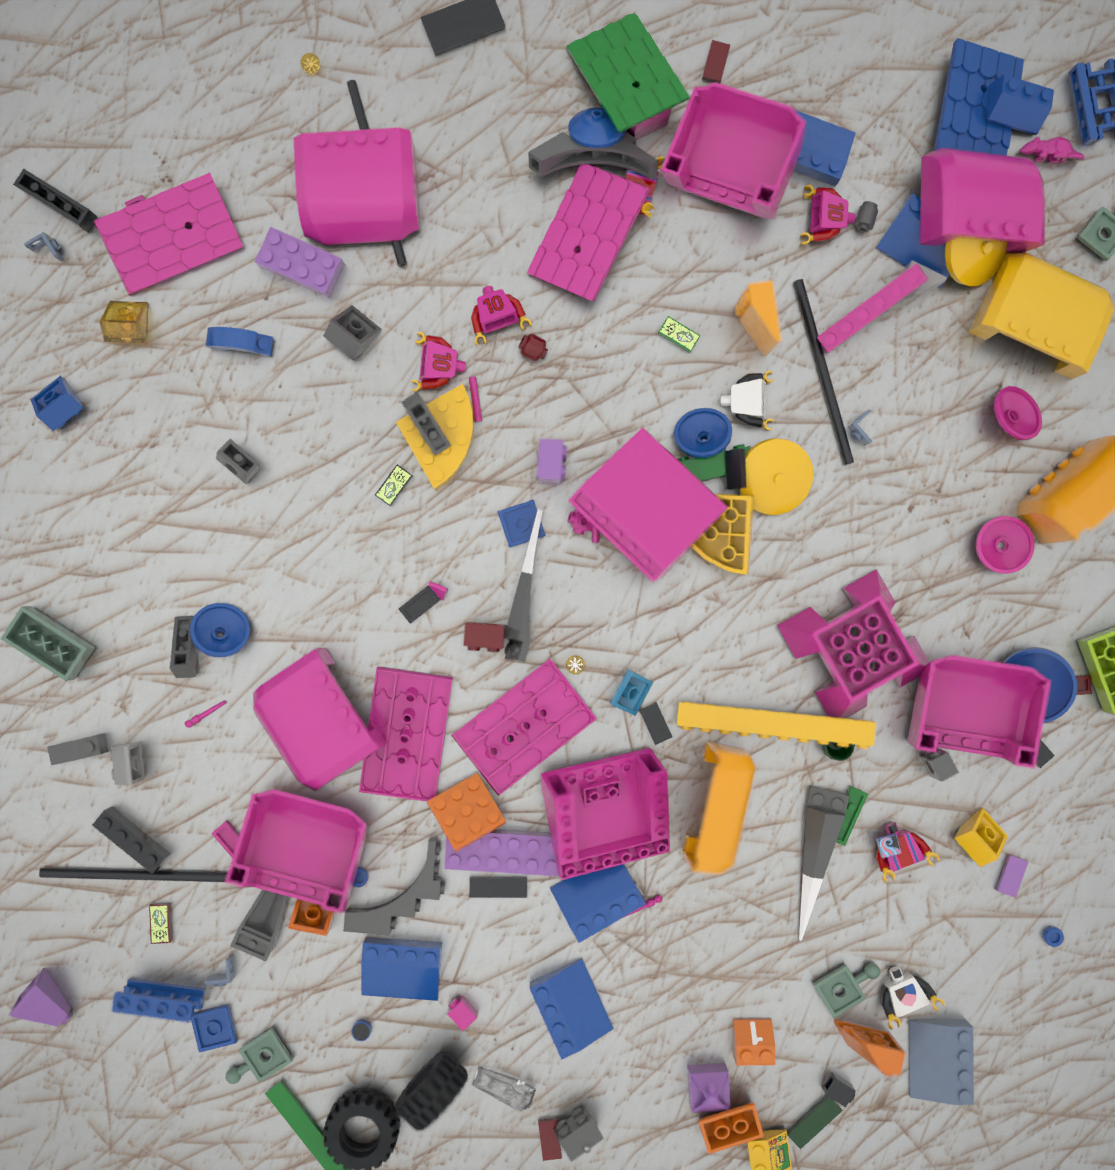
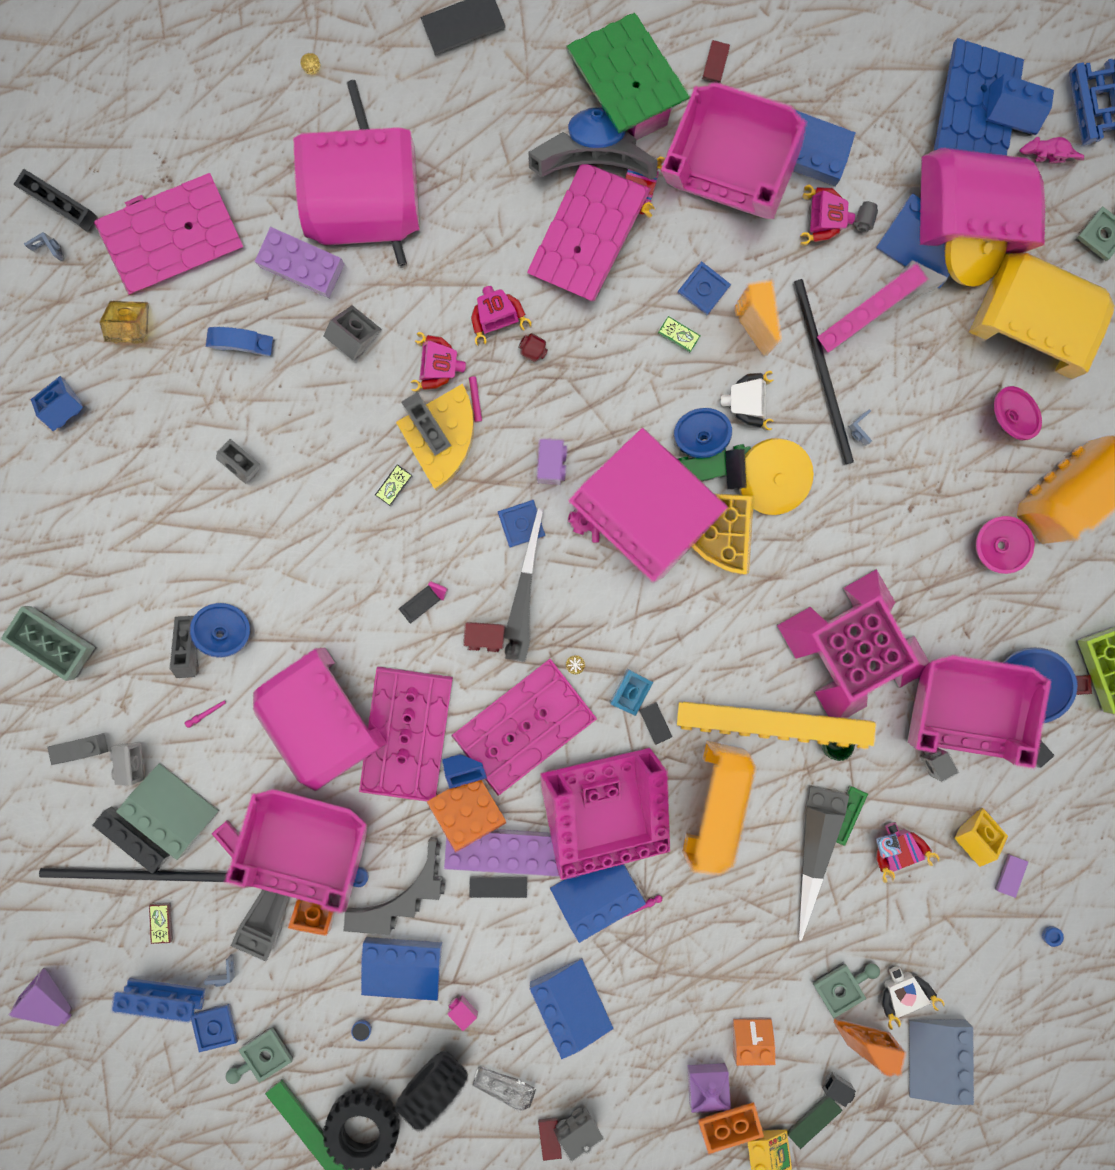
(167, 811): none -> sand green slope
(462, 770): none -> blue slope
(704, 288): none -> blue tile

